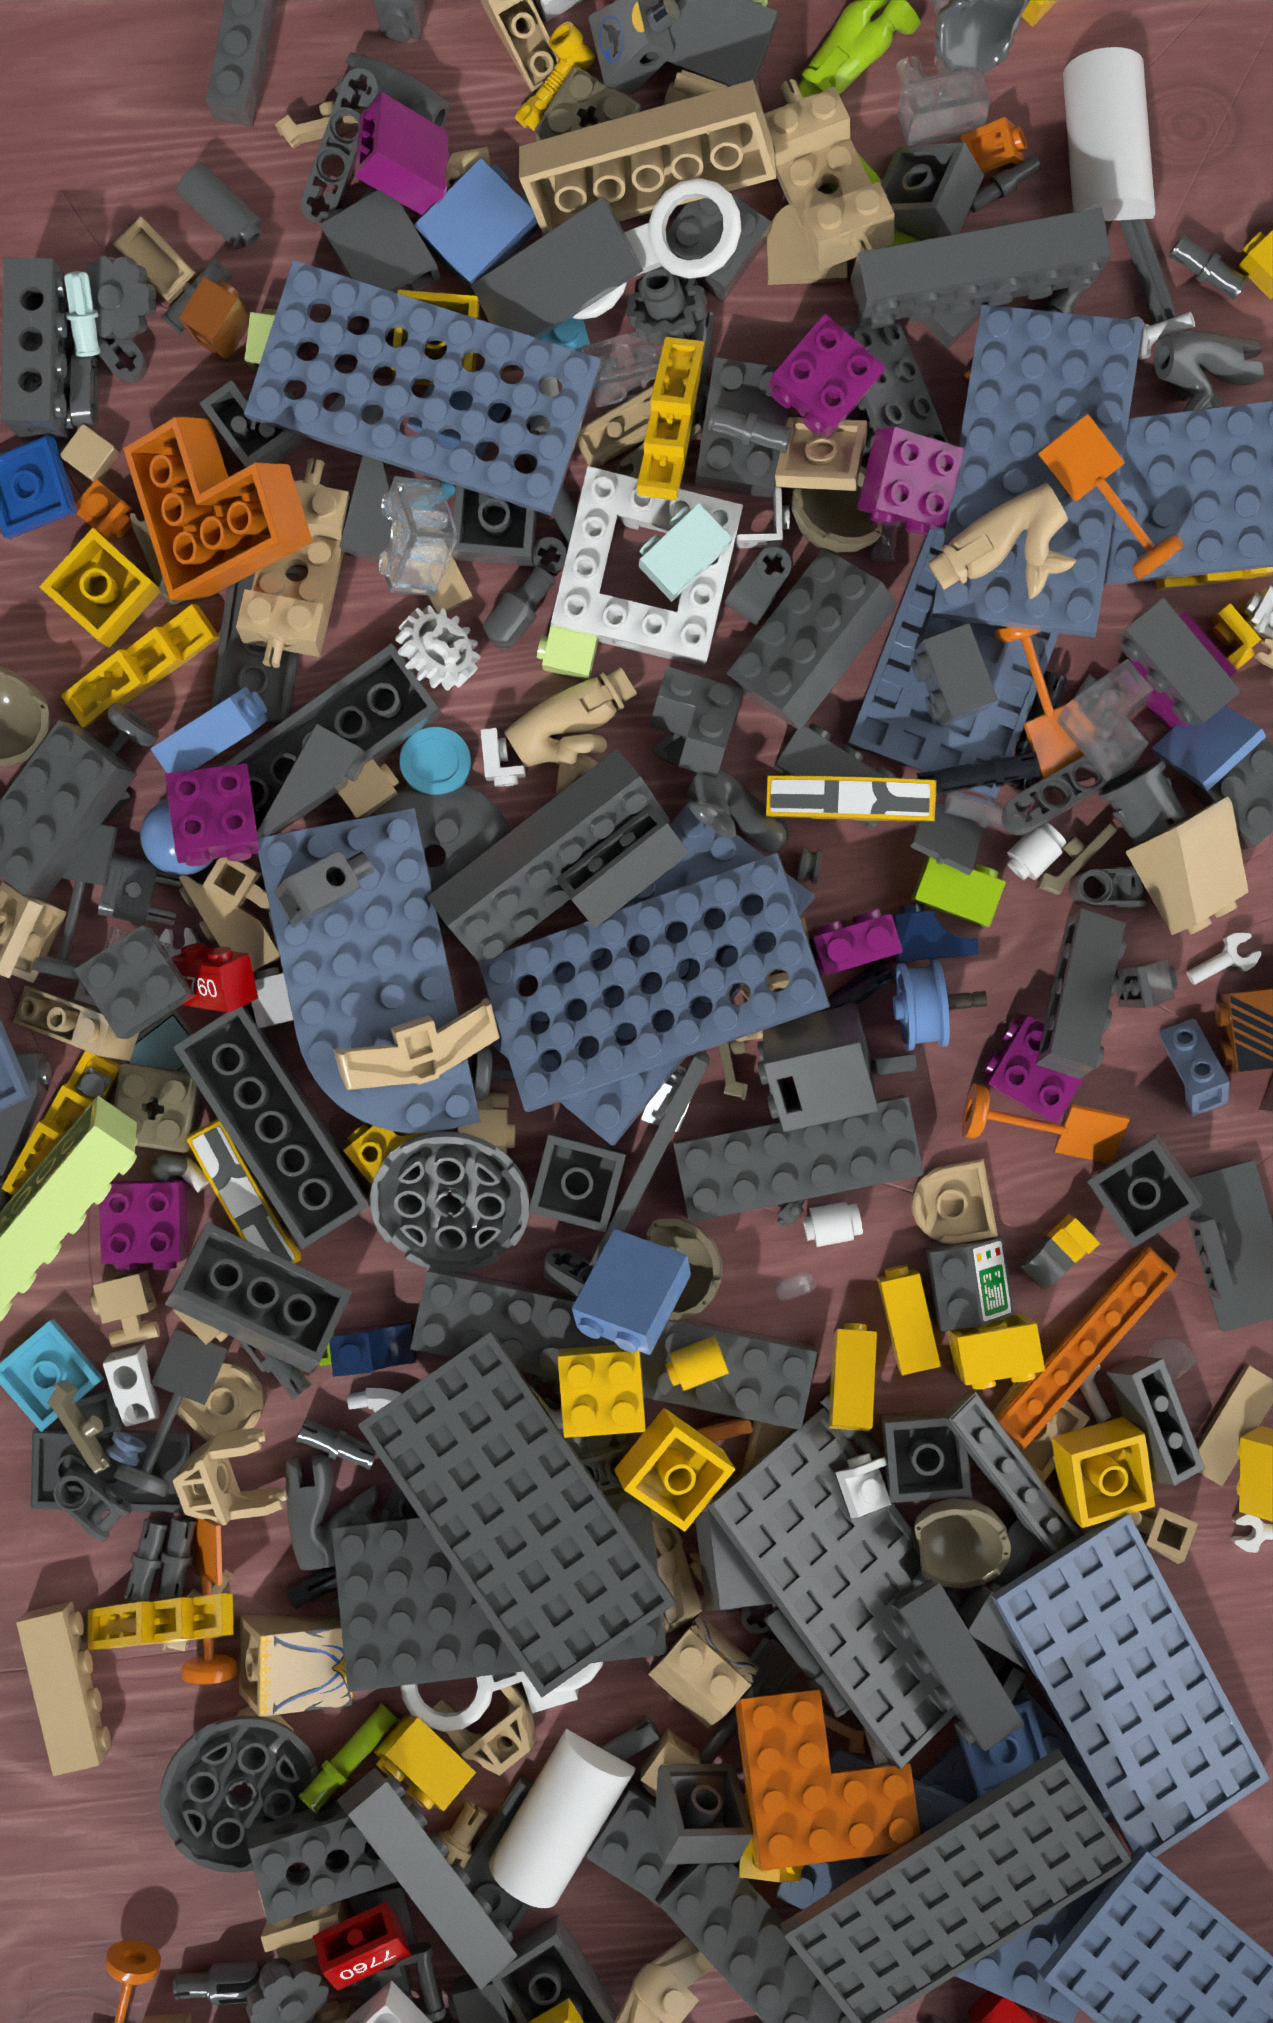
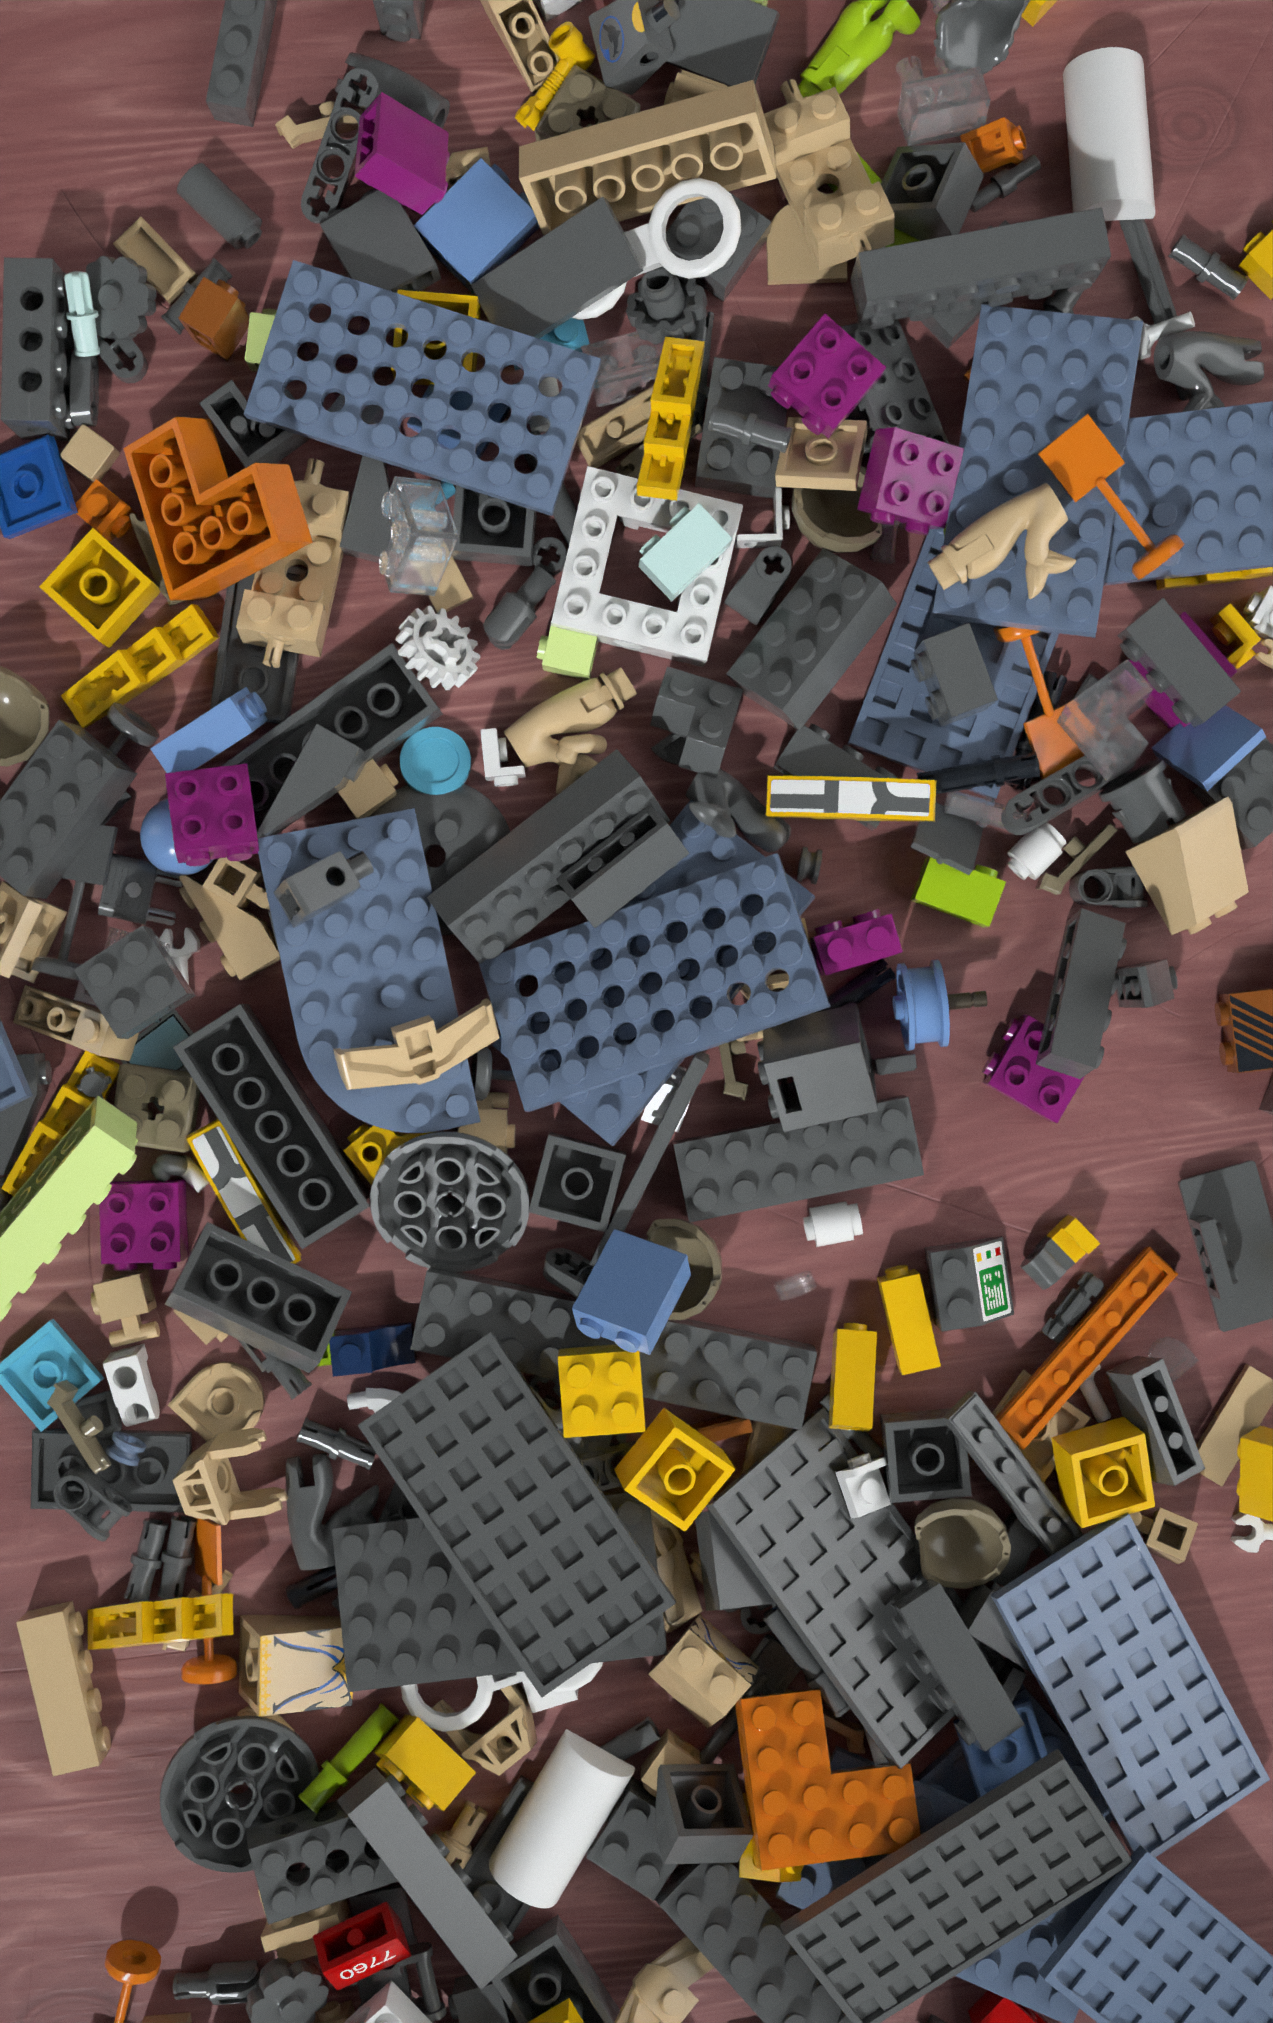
(188, 1372): dark grey piece -> none
(217, 977): red brick -> none
(273, 1001): white brick -> none
(696, 1364): yellow brick -> none
(789, 1212): dark grey piece -> none
(926, 939): dark blue arch -> none
(954, 1203): tan tile -> none
(997, 1351): yellow brick -> none
(1072, 1307): none -> dark grey axle
(1085, 1134): orange piece -> none
(1145, 1190): dark grey brick -> none
(1197, 1066): sand blue bracket -> none
(1225, 959): white bar -> none

